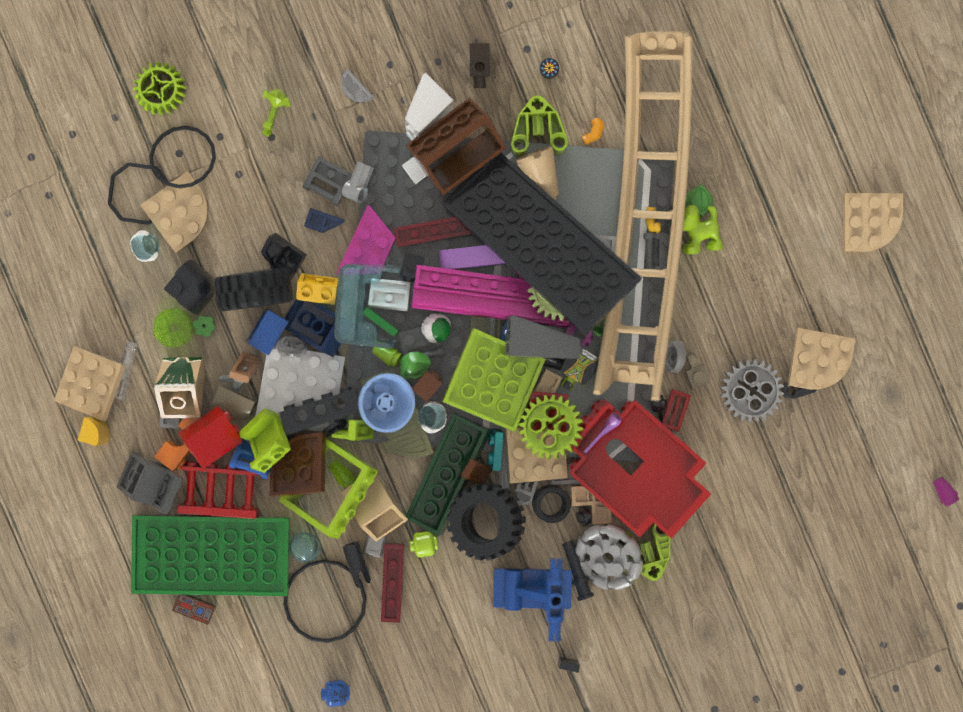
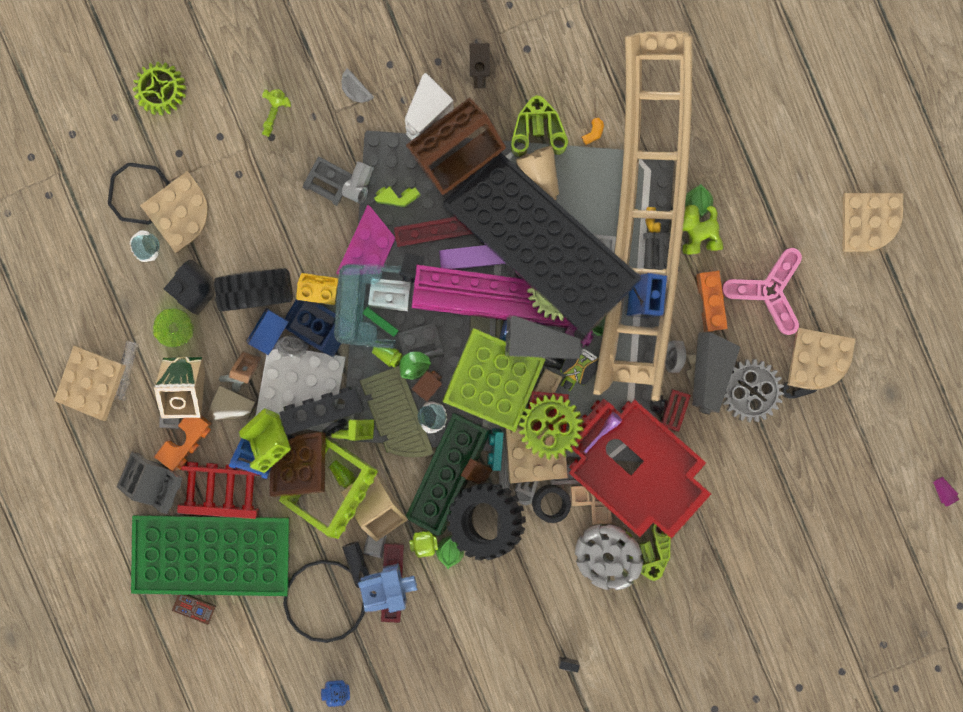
(94, 431): yellow brick -> none
(187, 184): black piece -> none
(198, 325): bright green plant -> none
(211, 436): red brick -> none
(282, 254): black slope -> none
(305, 547): clear light blue hair -> none
(321, 221): dark blue tile -> none
(388, 197): none -> lime slope
(389, 589): none -> medium blue piece
(394, 406): light blue piece -> none
(414, 170): white sticker -> none
(436, 328): hair -> none
(448, 553): none -> bright green hat
(535, 589): blue plate -> none
(549, 68): tile -> none
(580, 580): black pin -> none
(584, 516): black plate -> none
(648, 296): none -> blue brick
(712, 371): none -> dark grey slope
(713, 303): none -> orange arch
(776, 303): none -> bright pink piece

